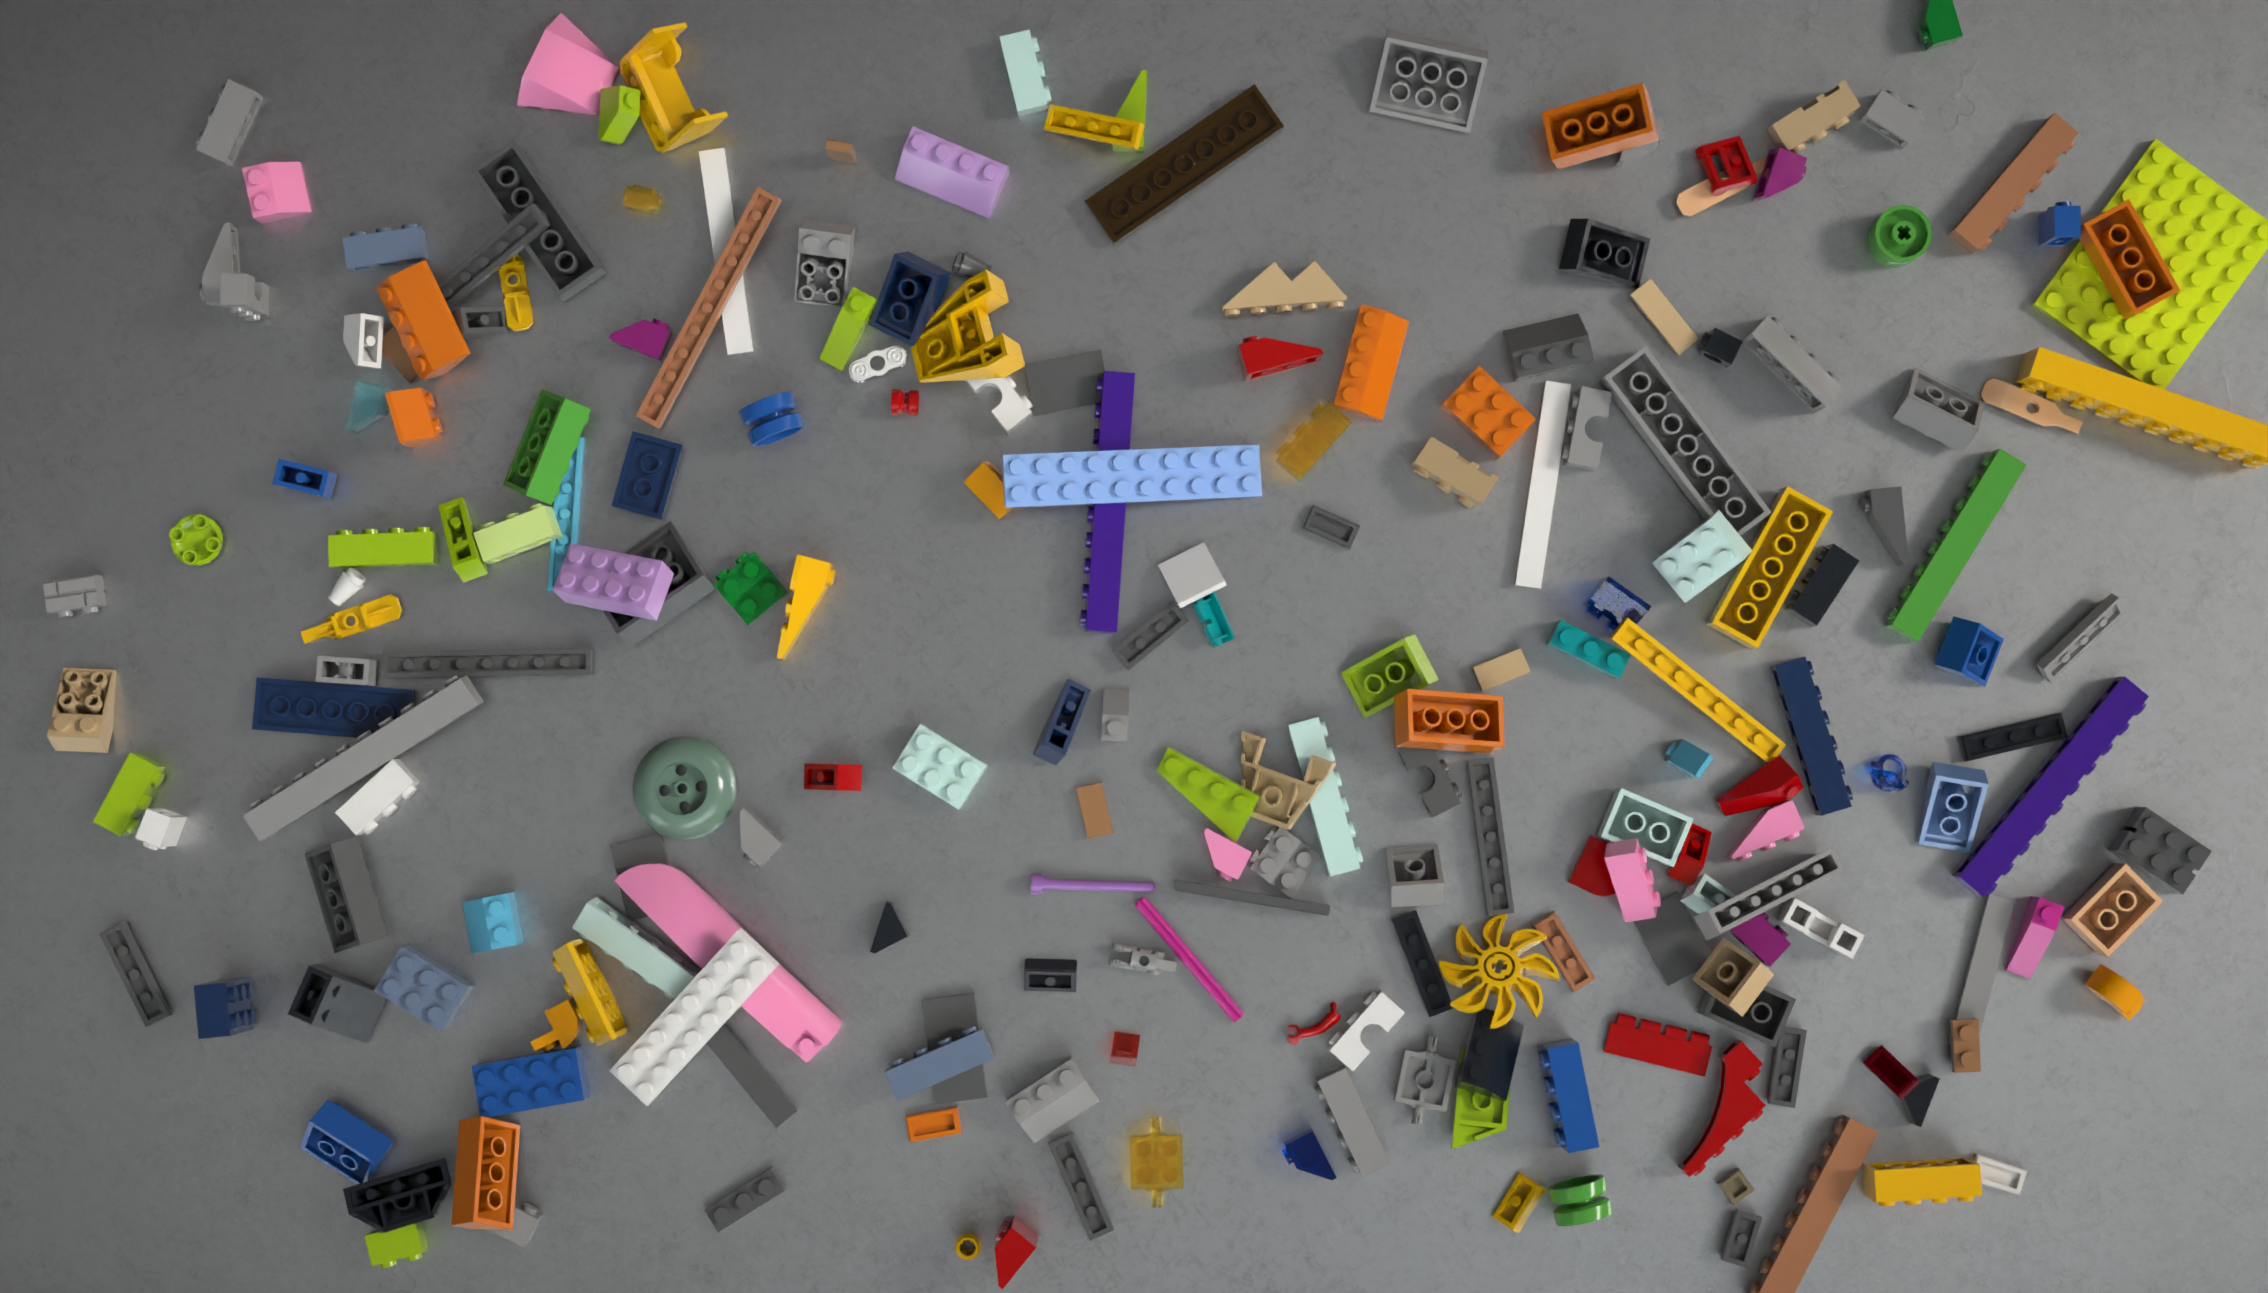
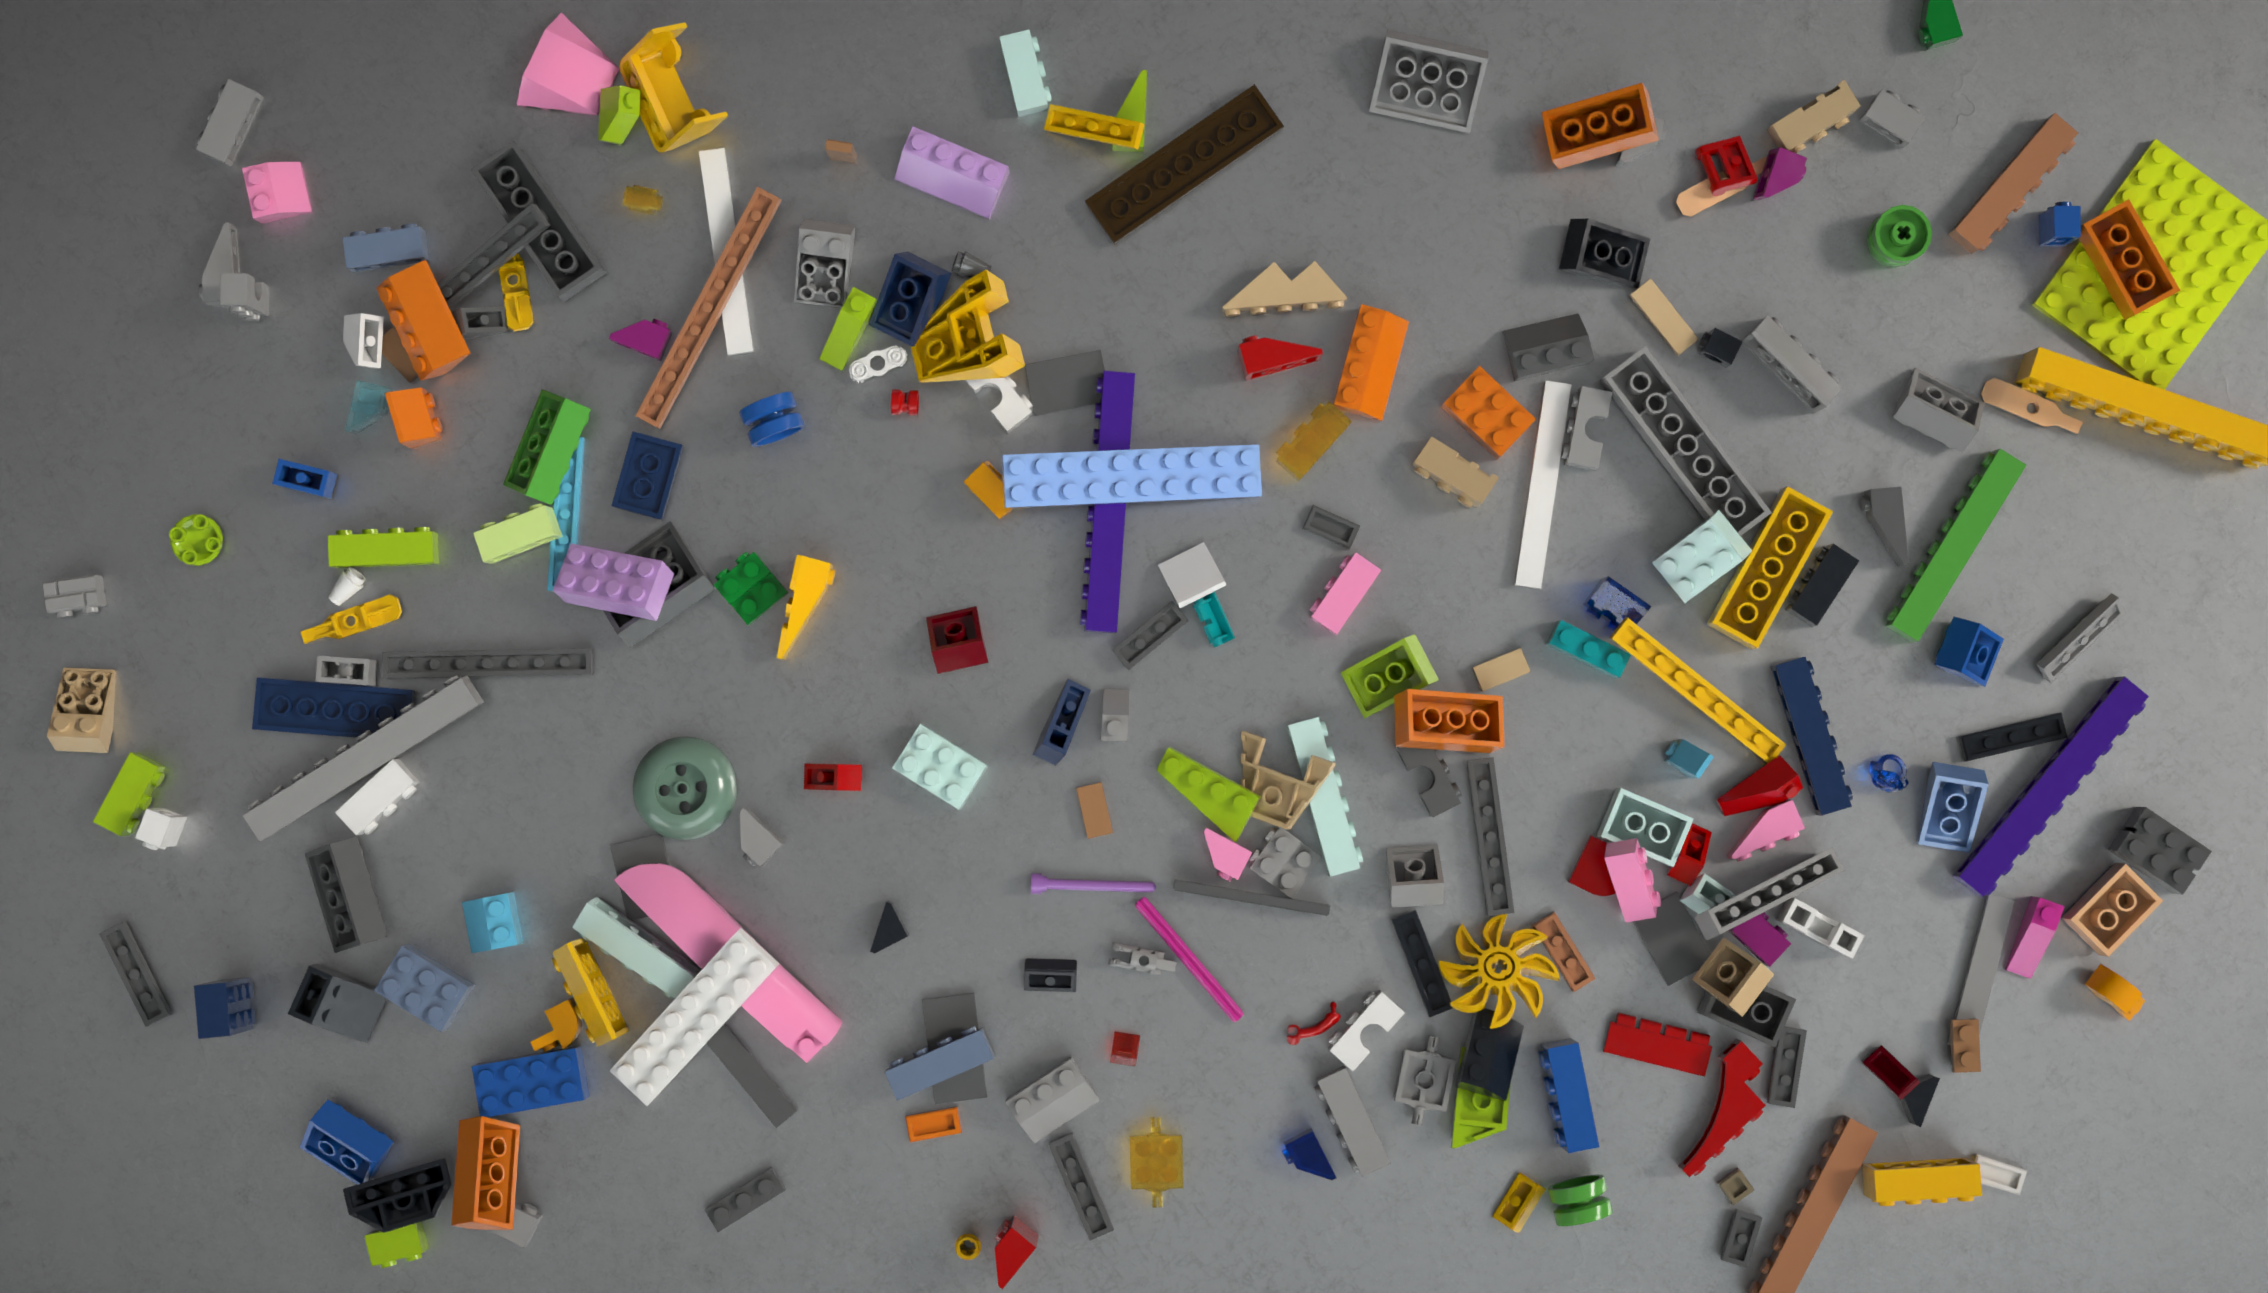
(461, 540): lime slope -> none
(956, 640): none -> dark red slope
(1344, 592): none -> bright pink brick

